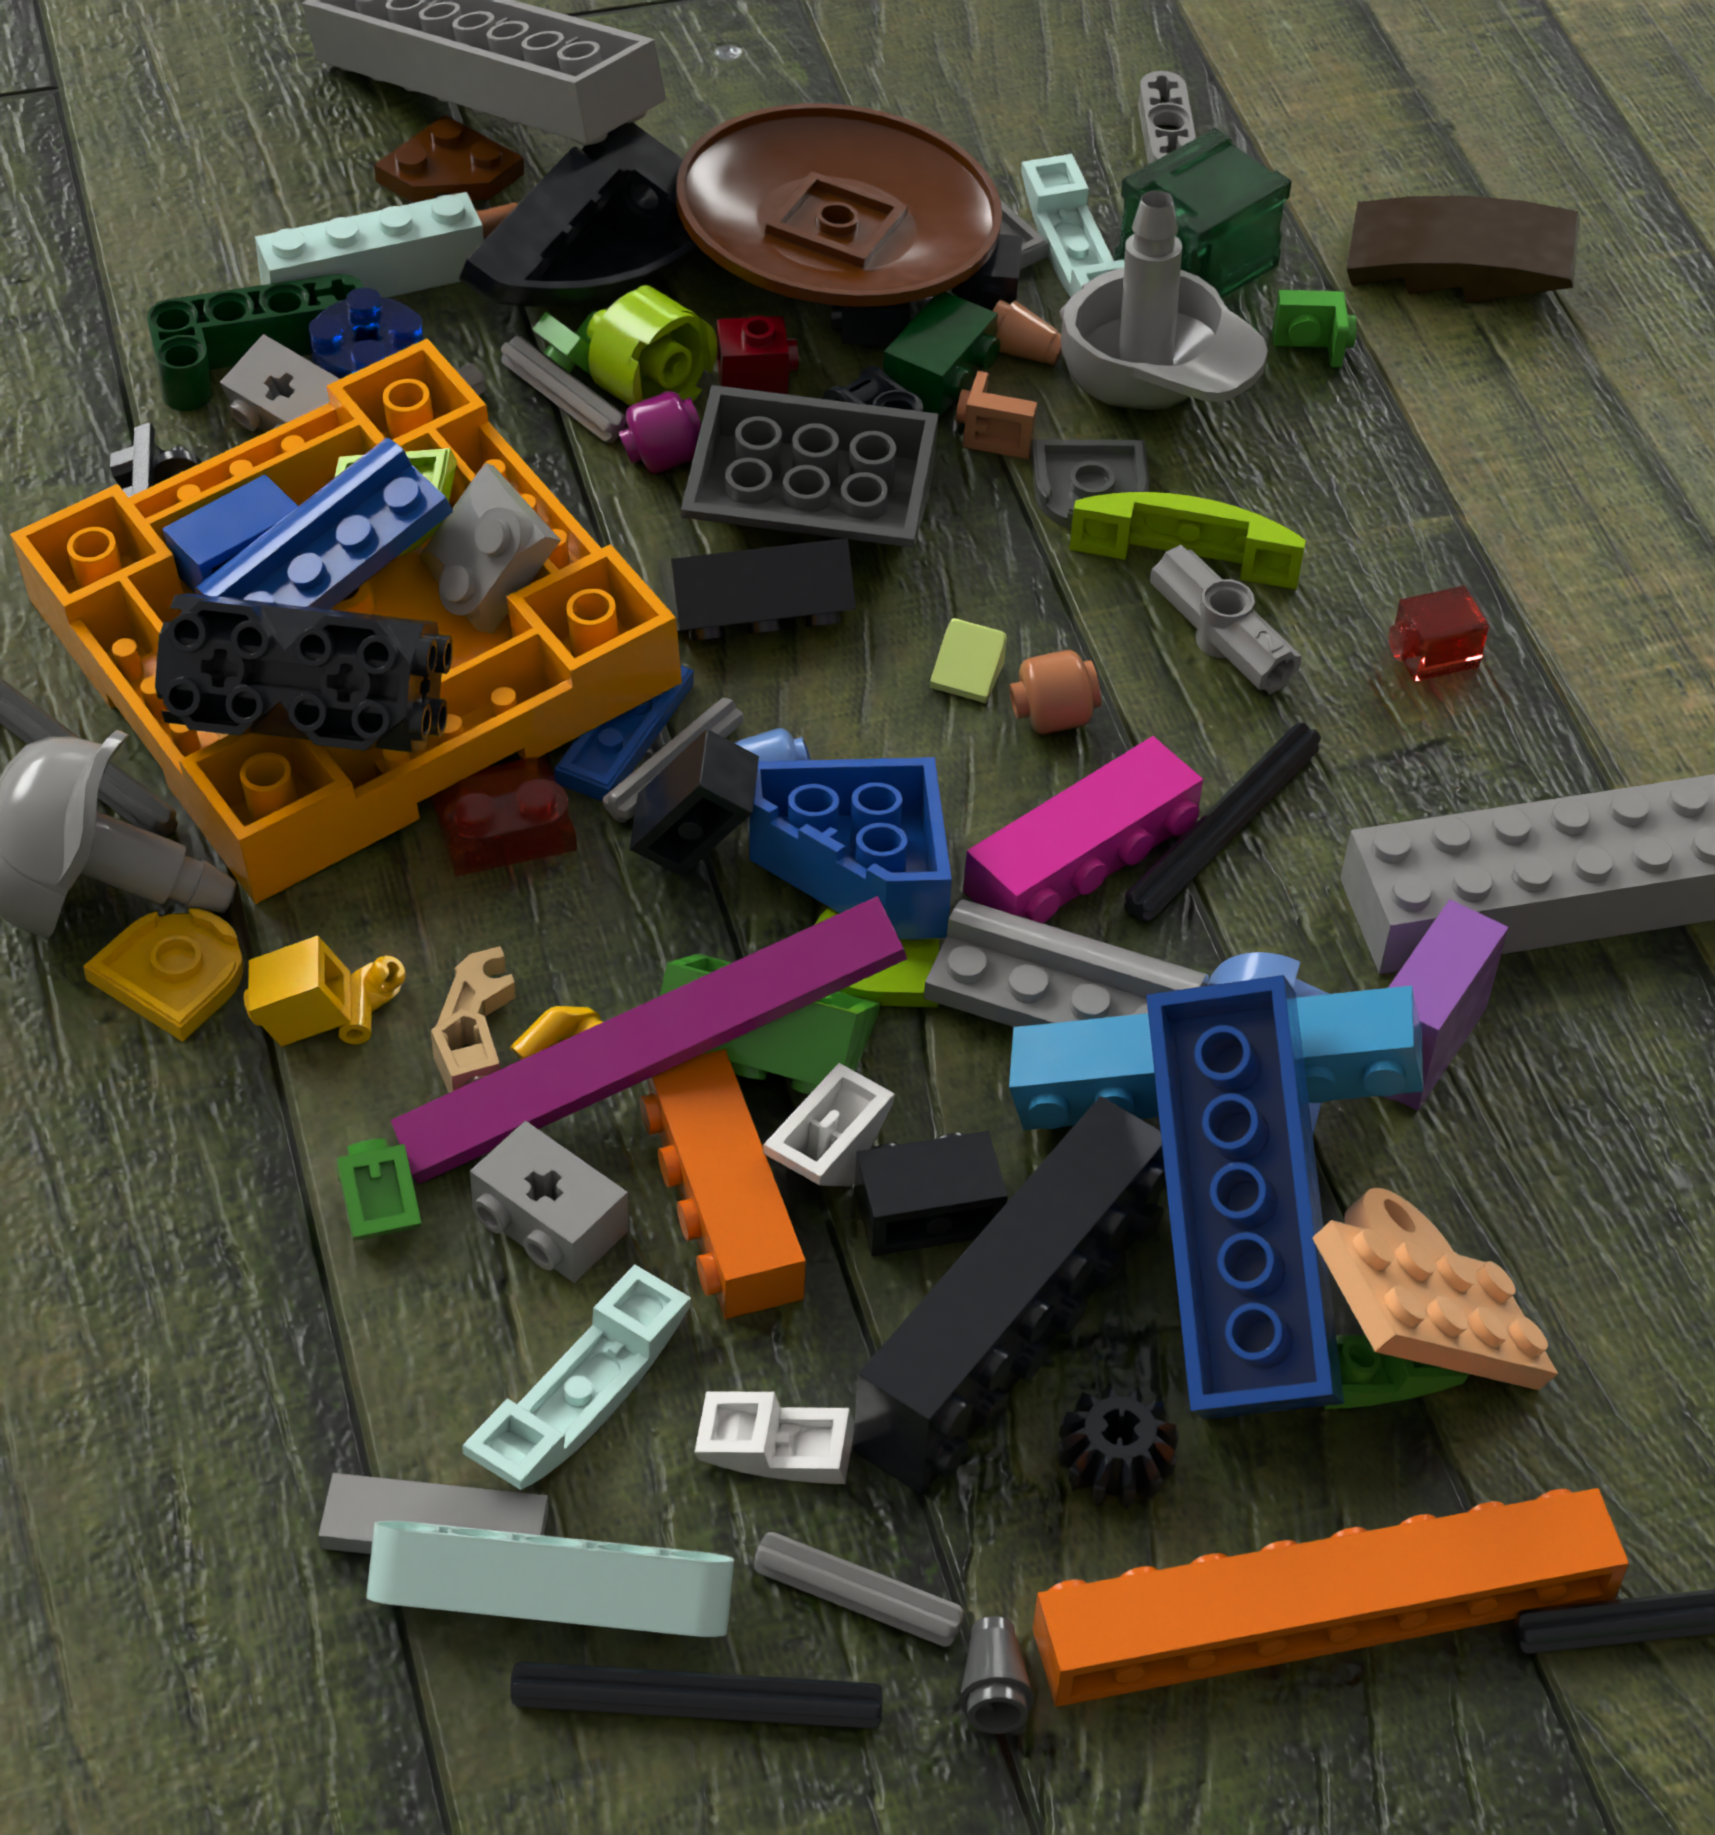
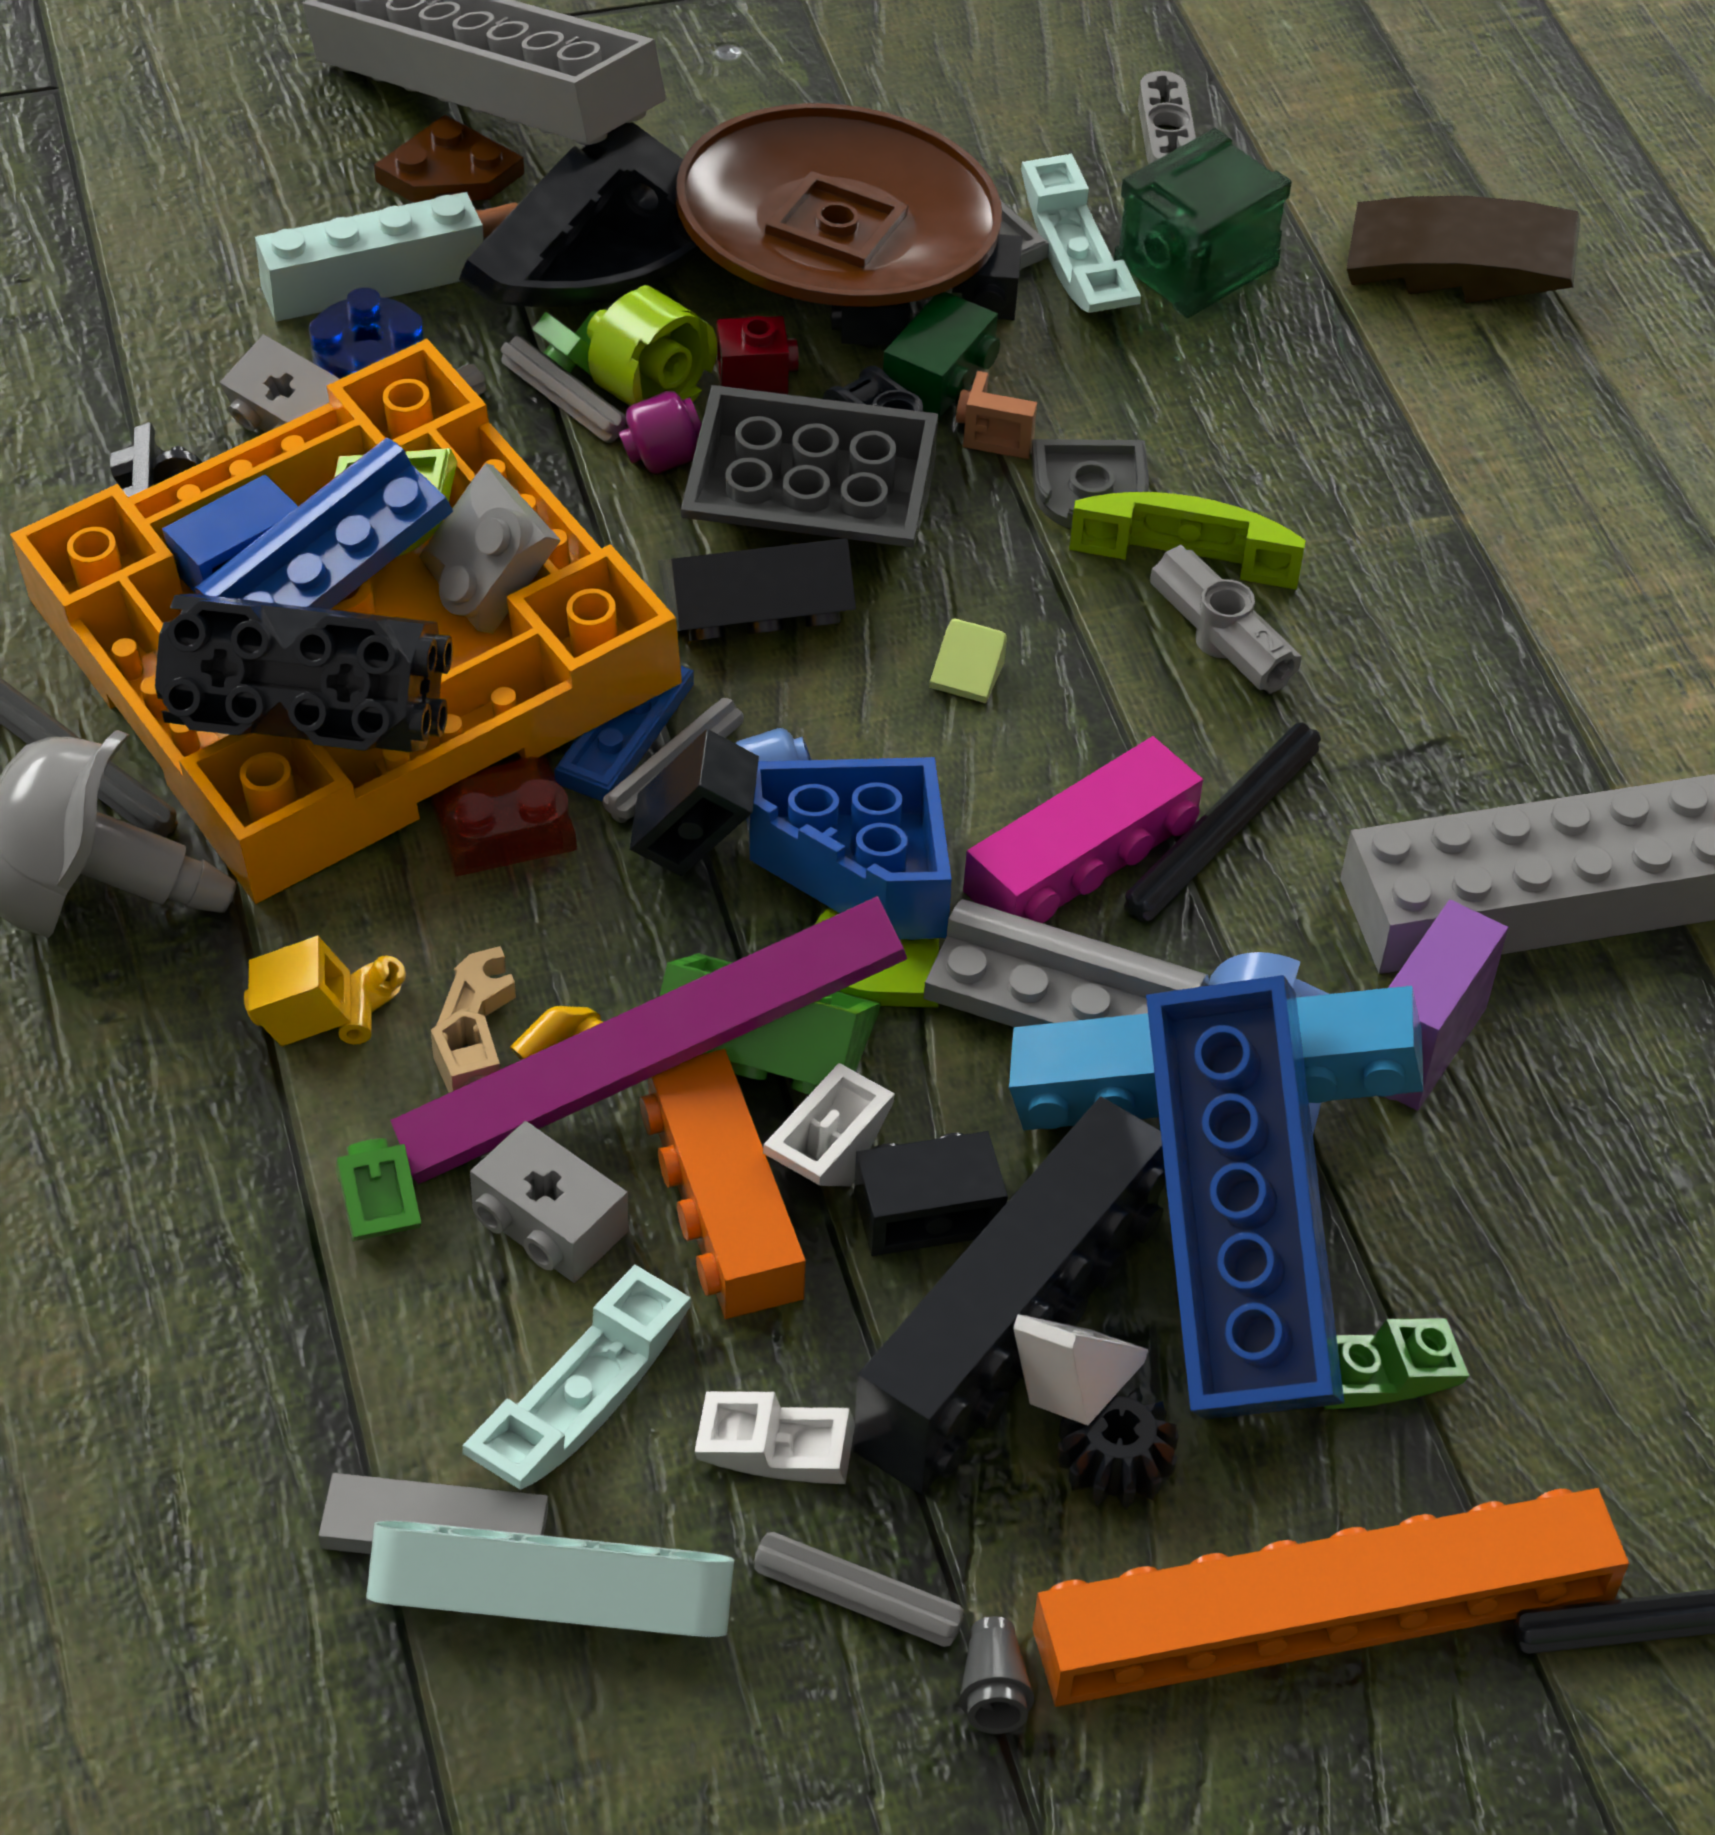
(171, 968): yellow tile -> none
(220, 327): dark green beam -> none
(696, 1694): black axle -> none
(1026, 334): nougat cone -> none
(1056, 692): nougat head -> none
(1073, 1367): none -> white slope
(1155, 331): light grey piece -> none
(1314, 321): bright green bracket -> none
(1426, 1299): light nougat plate -> none
(1438, 633): clear red brick -> none

